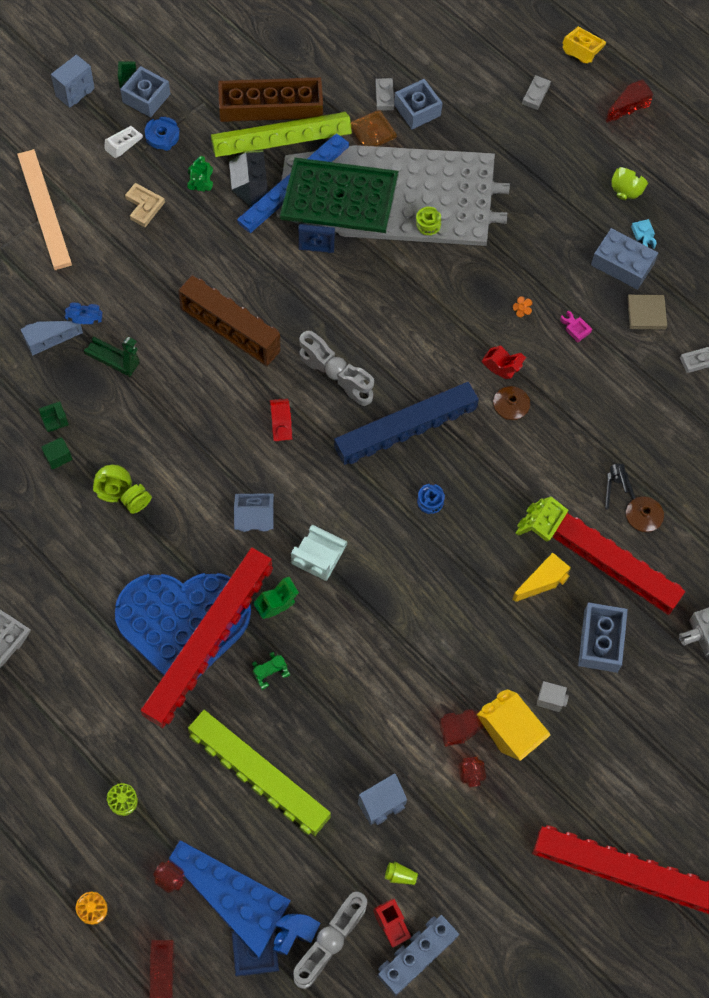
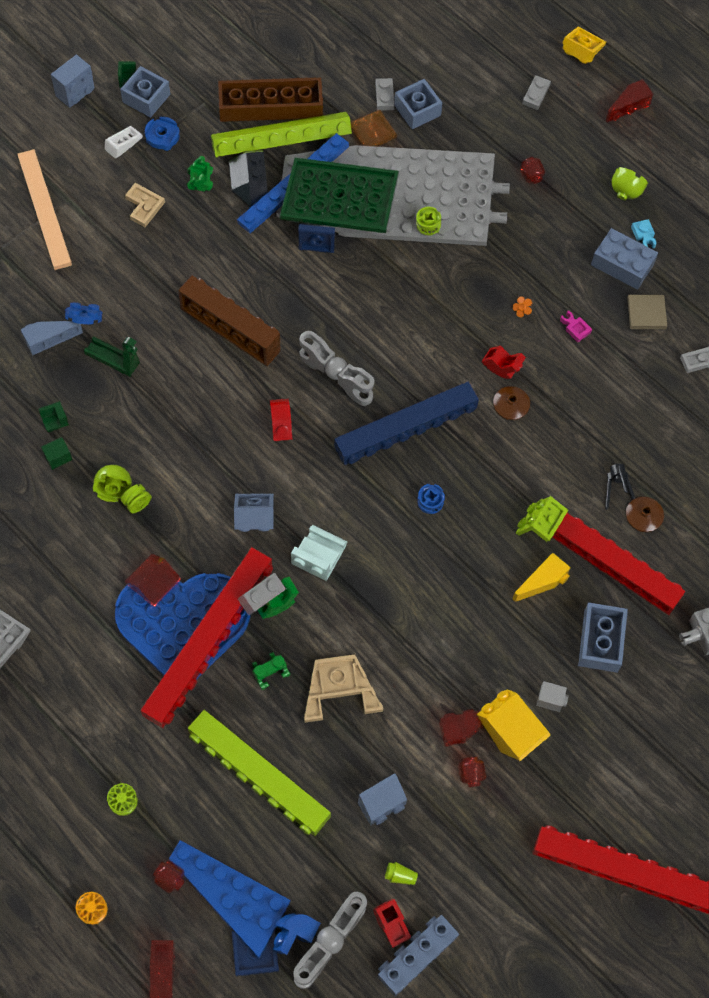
(153, 579): none -> clear red slope
(261, 594): none -> light grey brick
(339, 678): none -> tan wing
(532, 170): none -> clear red head

